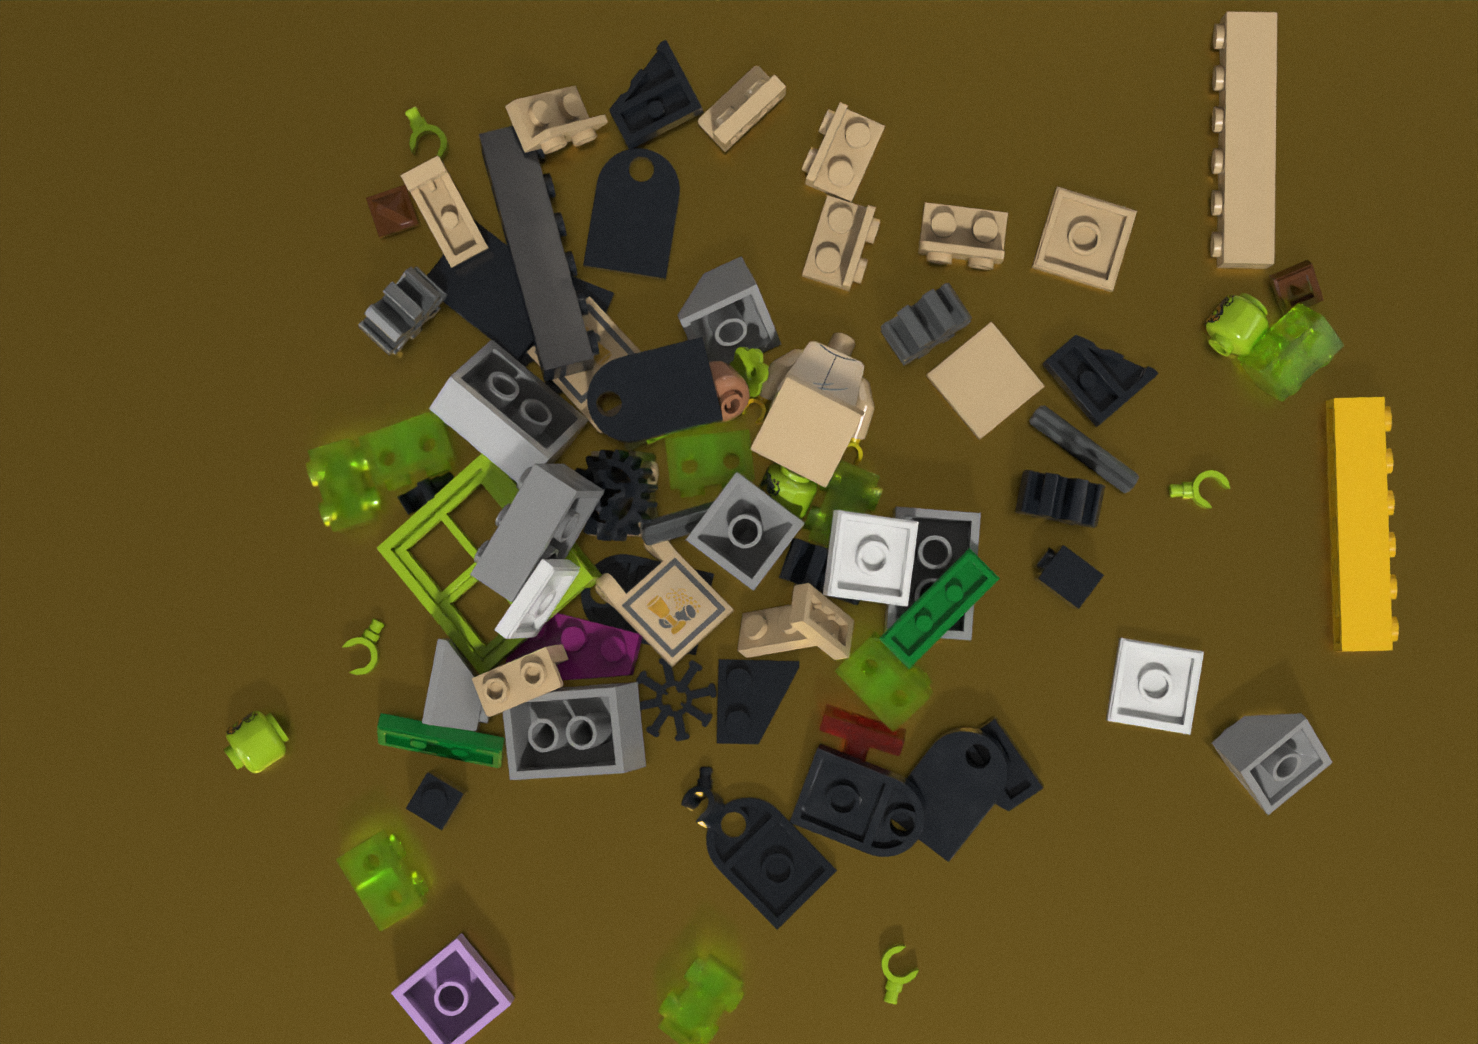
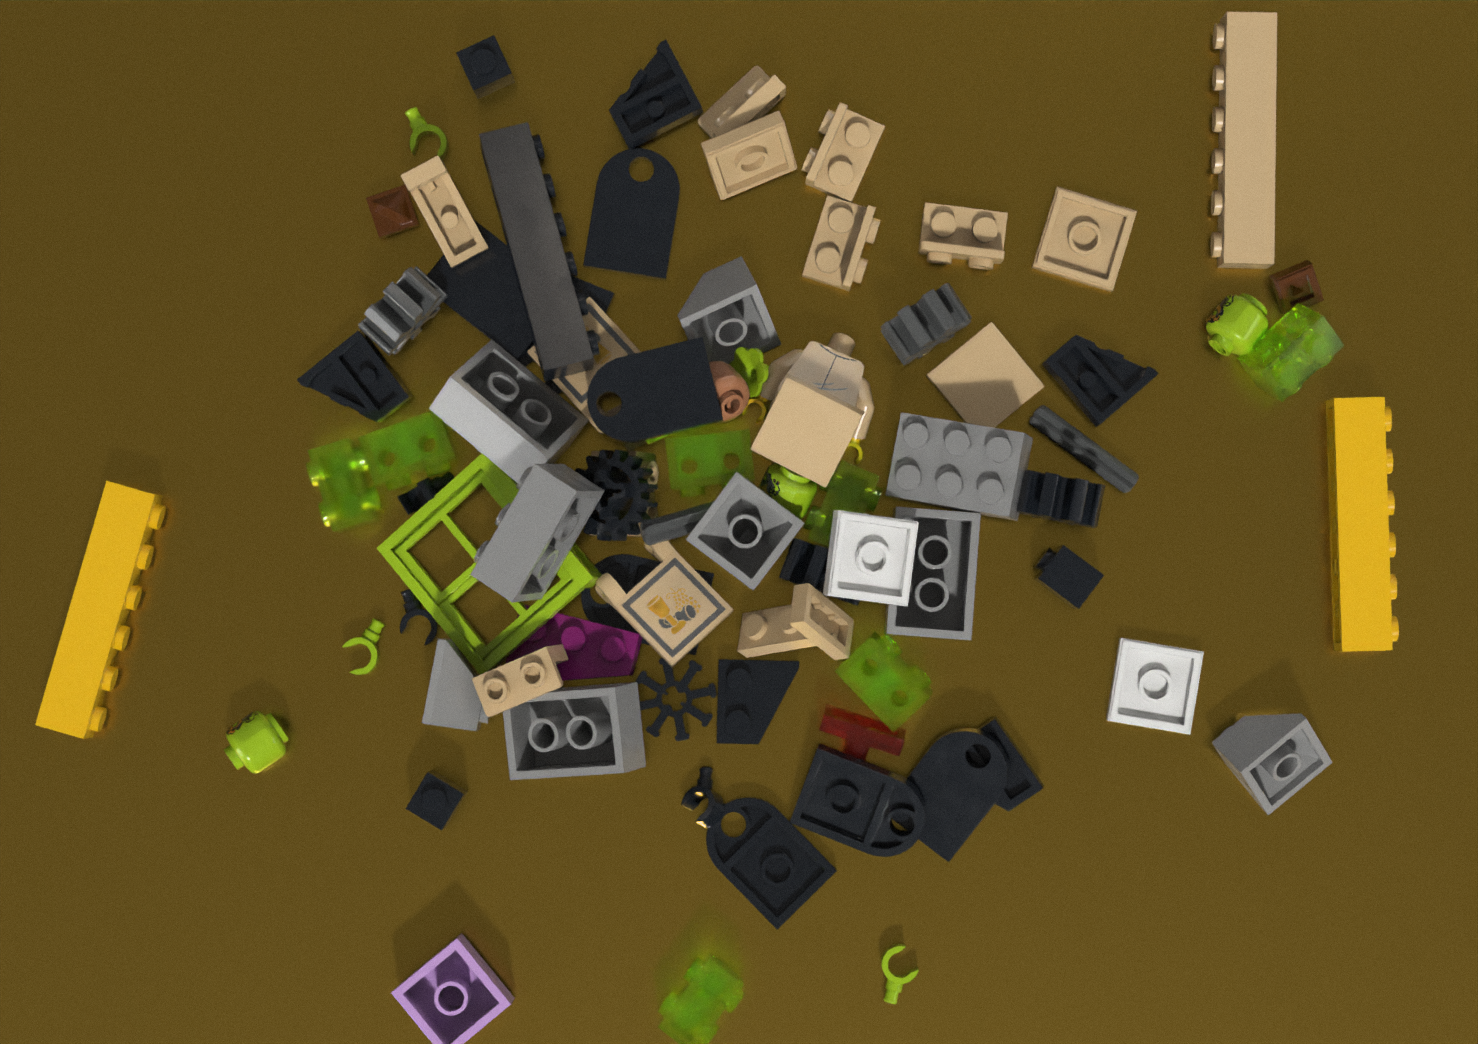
(100, 610): none -> yellow brick
(358, 378): none -> black wing
(376, 883): clear neon green brick -> none
(413, 608): none -> black piece
(440, 741): green tile -> none
(485, 67): none -> black brick
(538, 598): white tile -> none
(552, 120): tan bracket -> none
(749, 155): none -> tan tile
(938, 608): green tile -> none
(958, 466): none -> light grey brick
(1191, 489): lime piece -> none

